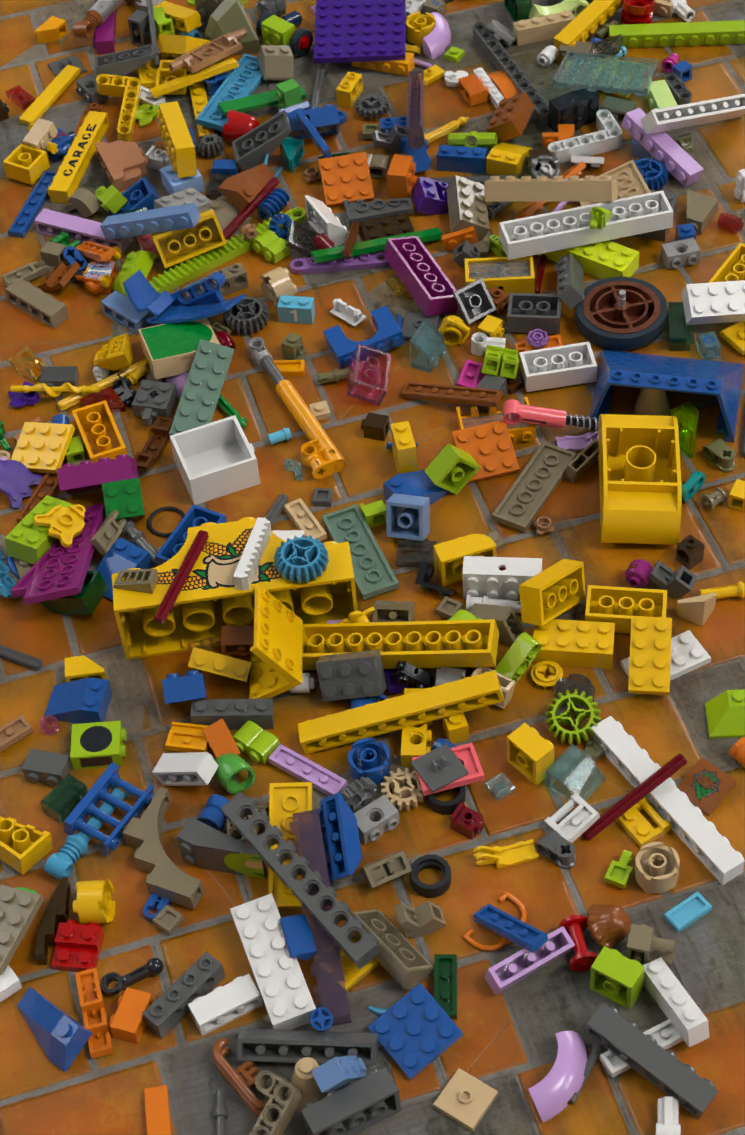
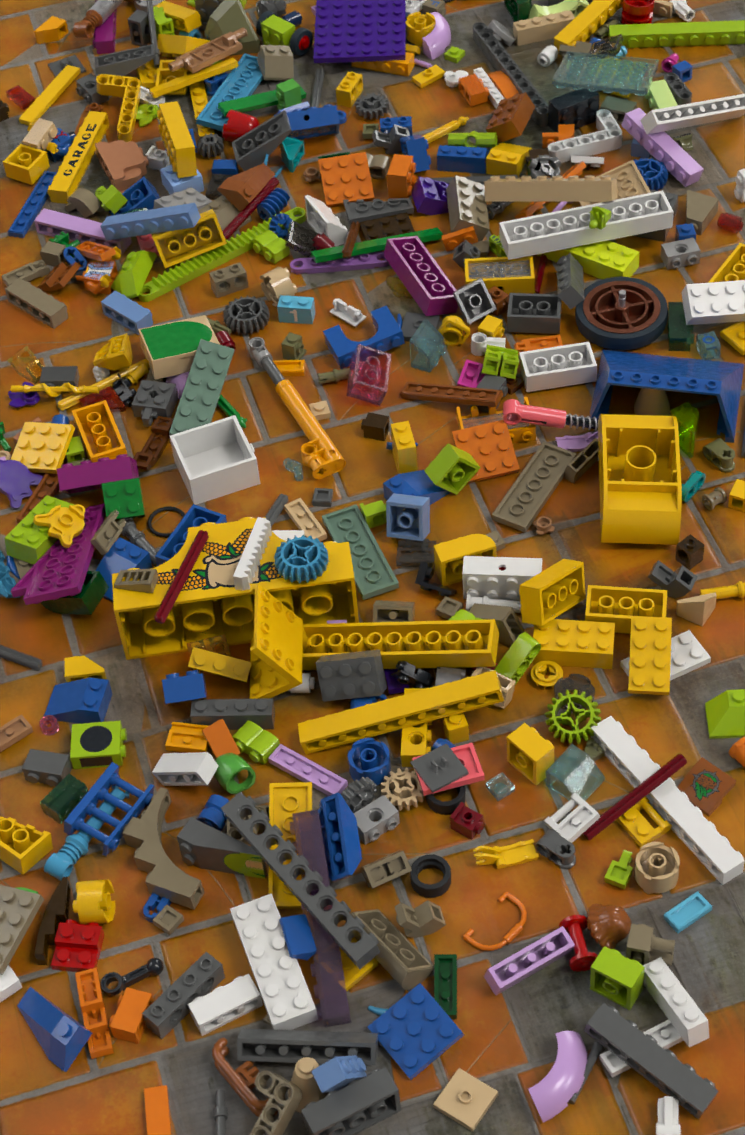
(178, 306): blue beam -> none
(237, 639): dark orange brick -> none
(249, 231): medium nougat plate -> none
(279, 436): medium azure pin -> none
(312, 133): blue tile -> none
(318, 1018): blue wheel -> none
(358, 616): yellow animal -> none
(416, 109): brick -> none
(510, 928): blue tile -> none
(537, 338): medium lavender plate -> none
(638, 573): magenta head -> none

